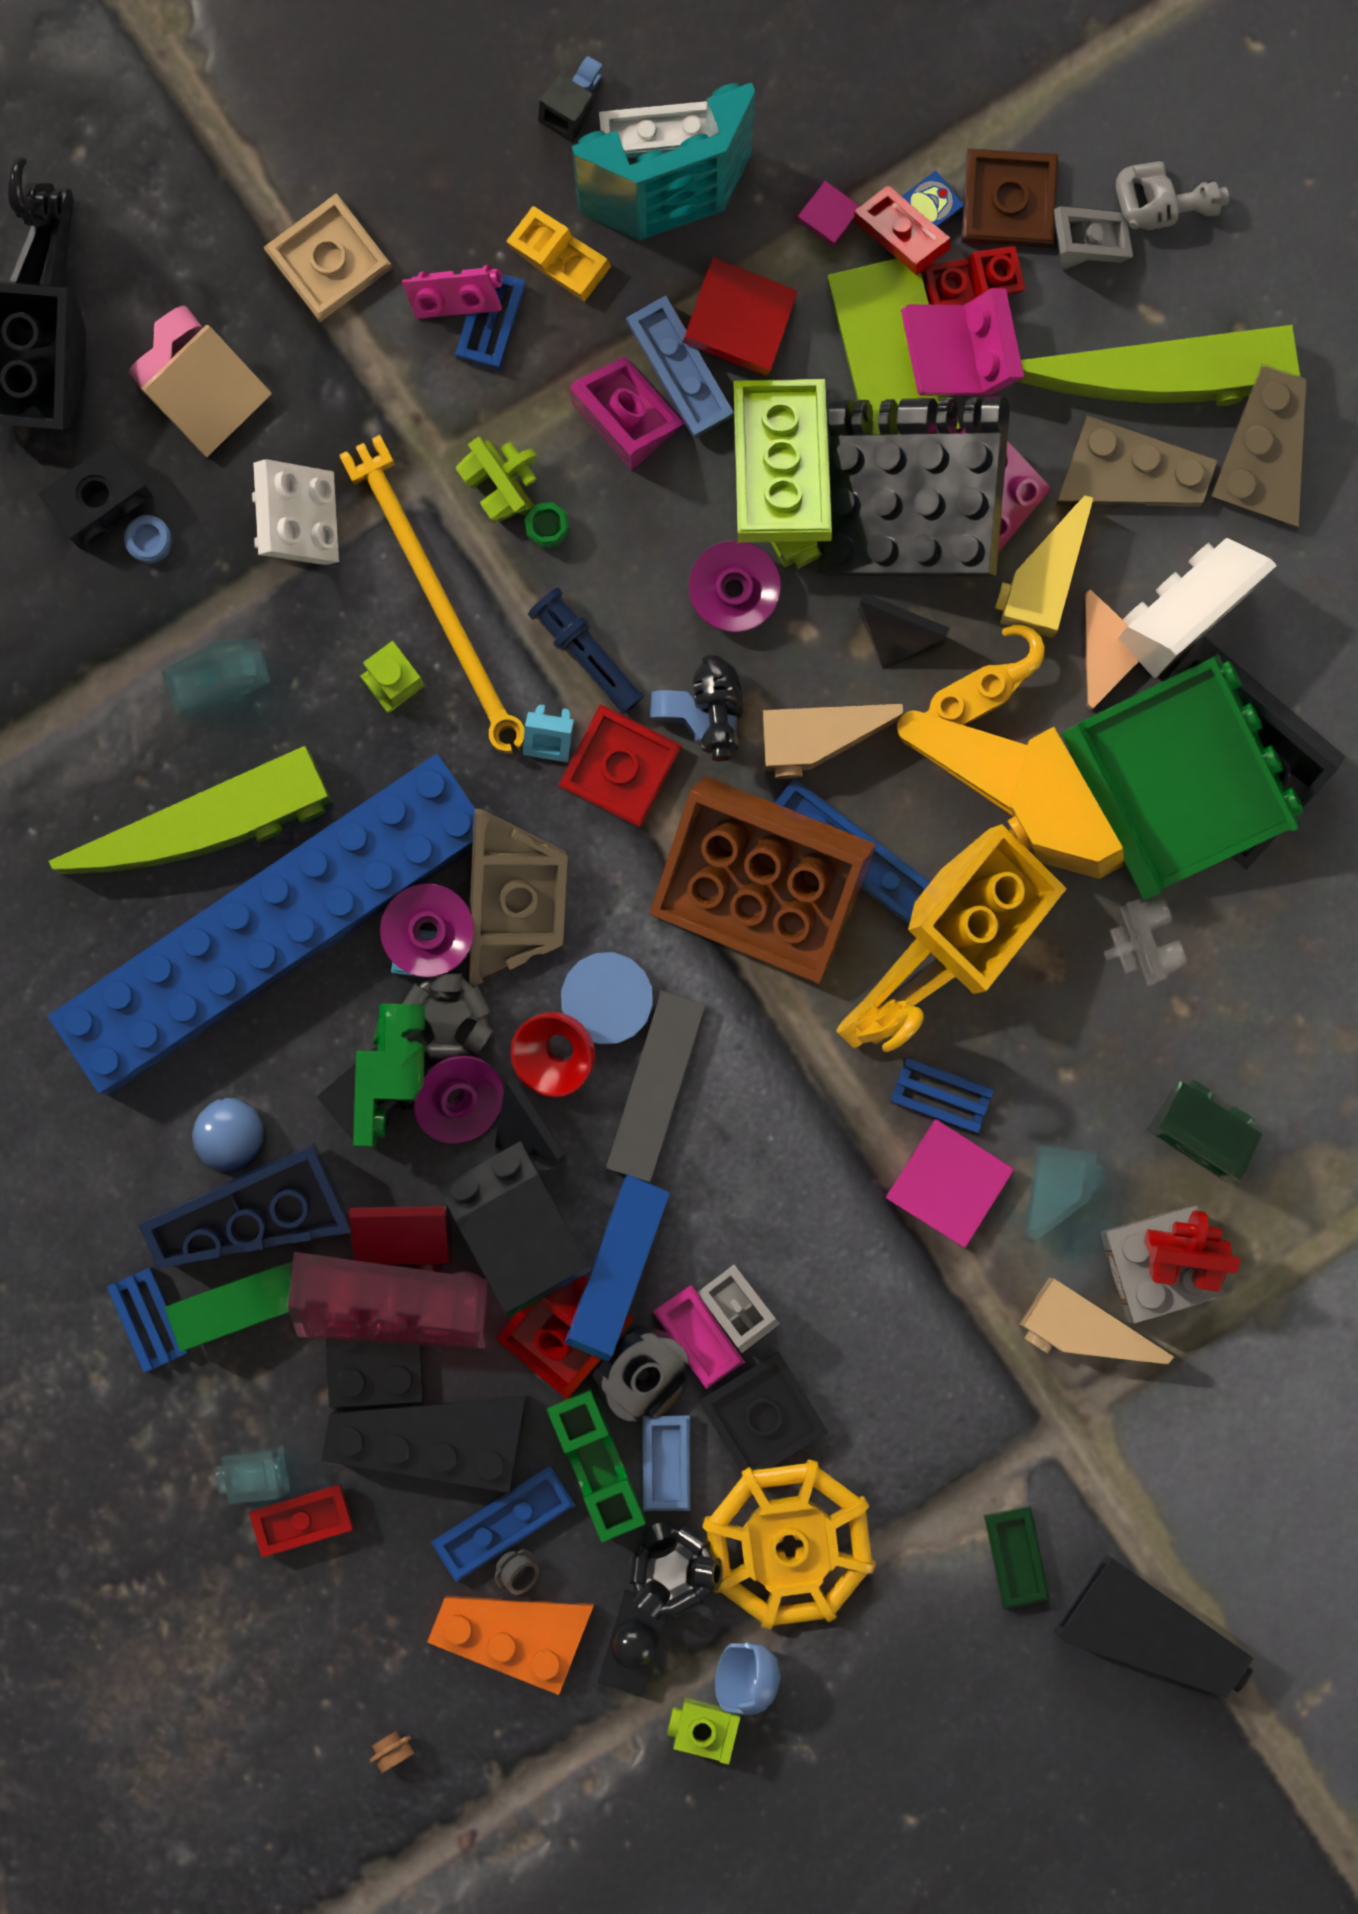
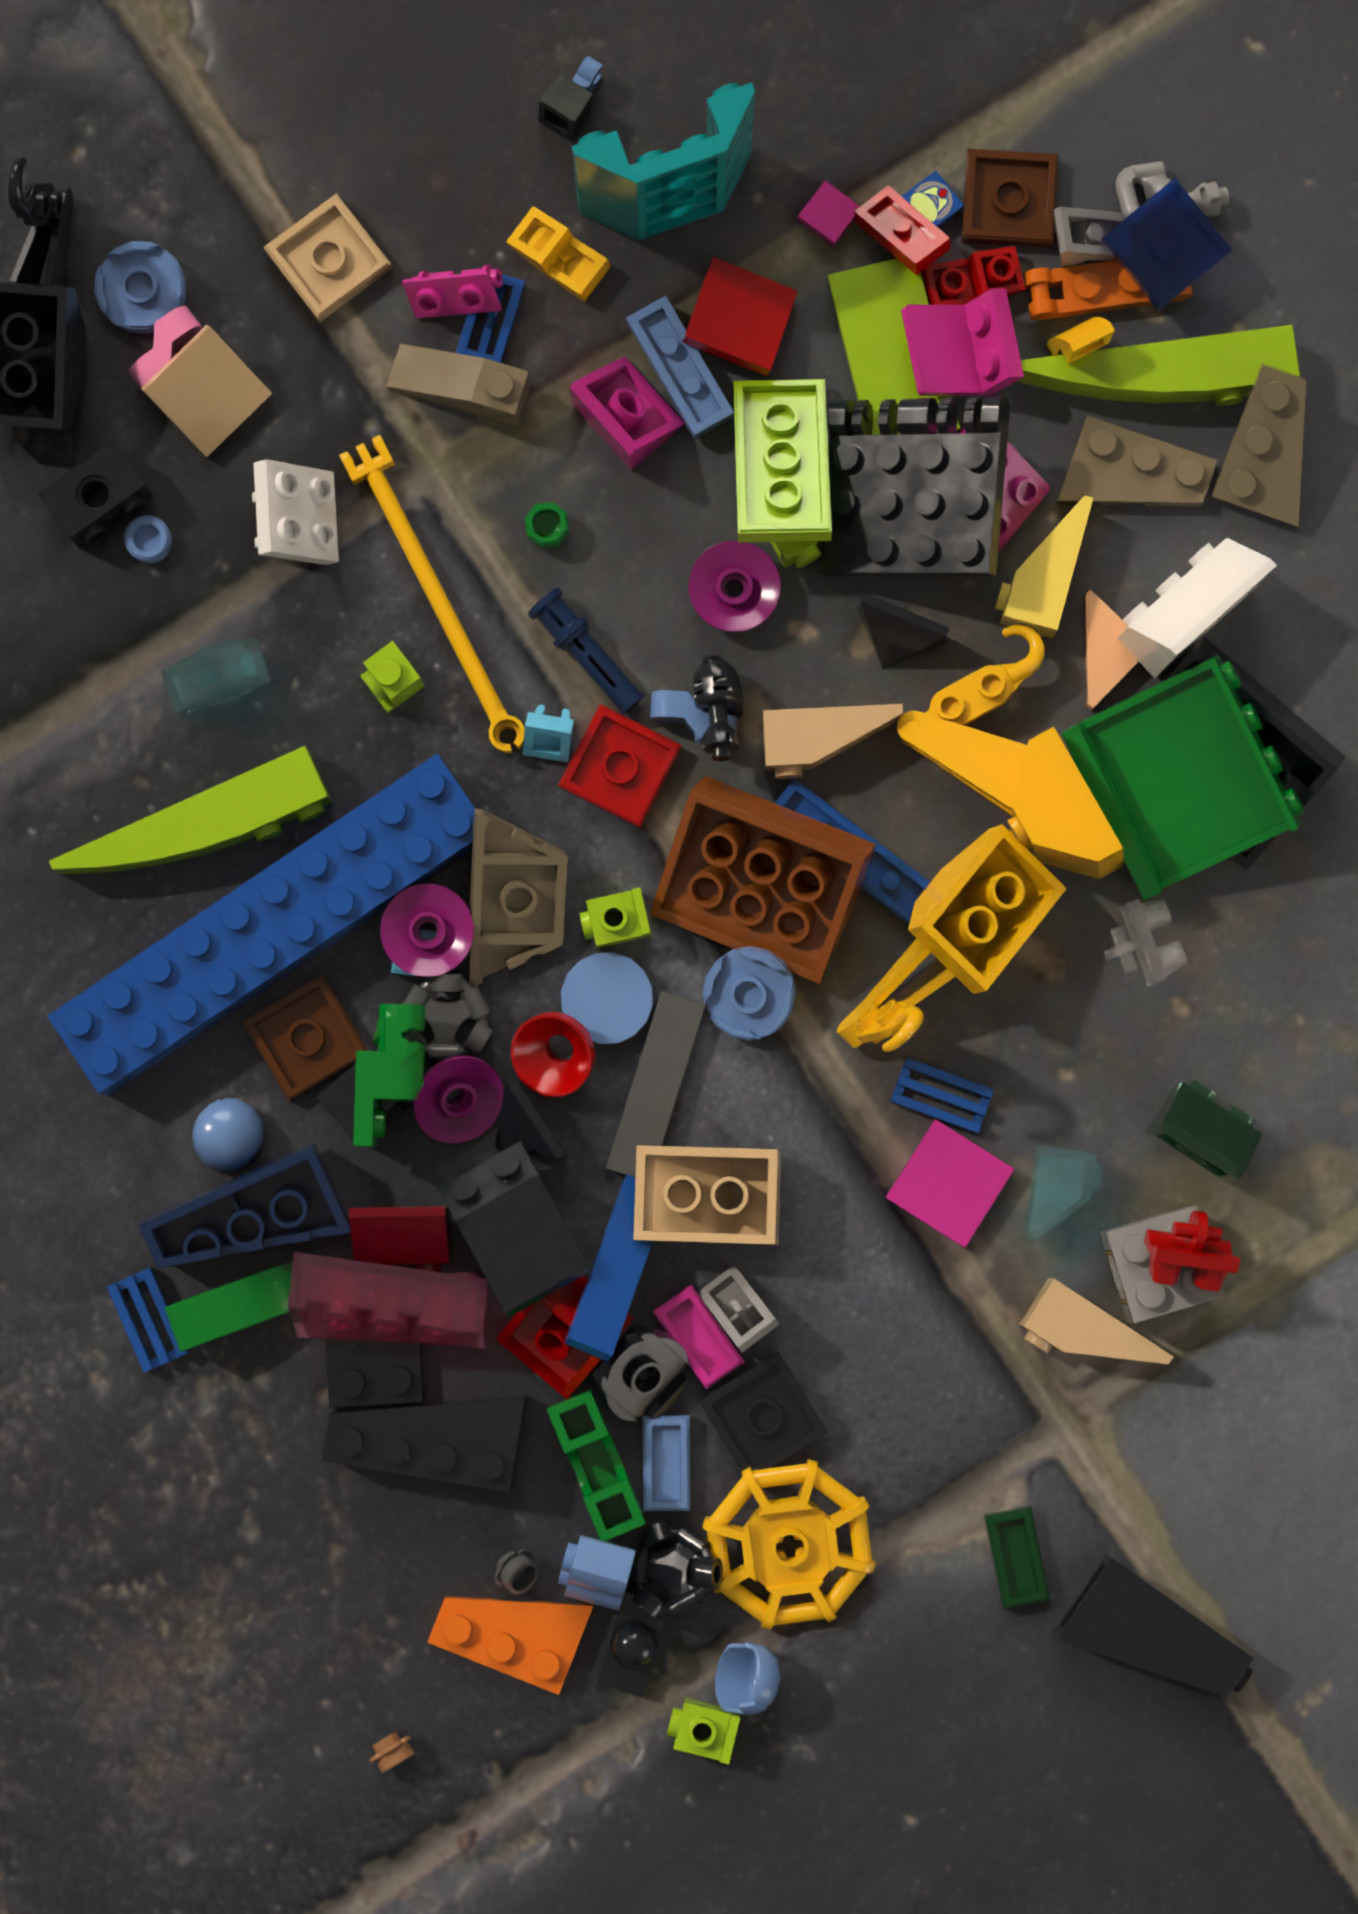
(139, 286): none -> medium blue tile
(253, 1475): clear light blue slope -> none
(301, 1520): red plate -> none
(305, 1037): none -> reddish brown tile
(461, 383): none -> dark tan slope
(486, 462): lime hips -> none
(503, 1523): blue tile -> none
(596, 1572): none -> medium blue brick
(634, 922): none -> lime brick
(655, 126): white tile -> none
(707, 1195): none -> tan slope
(749, 993): none -> medium blue tile
(1081, 339): none -> yellow slope
(1086, 290): none -> orange plate
(1166, 244): none -> clear blue plate

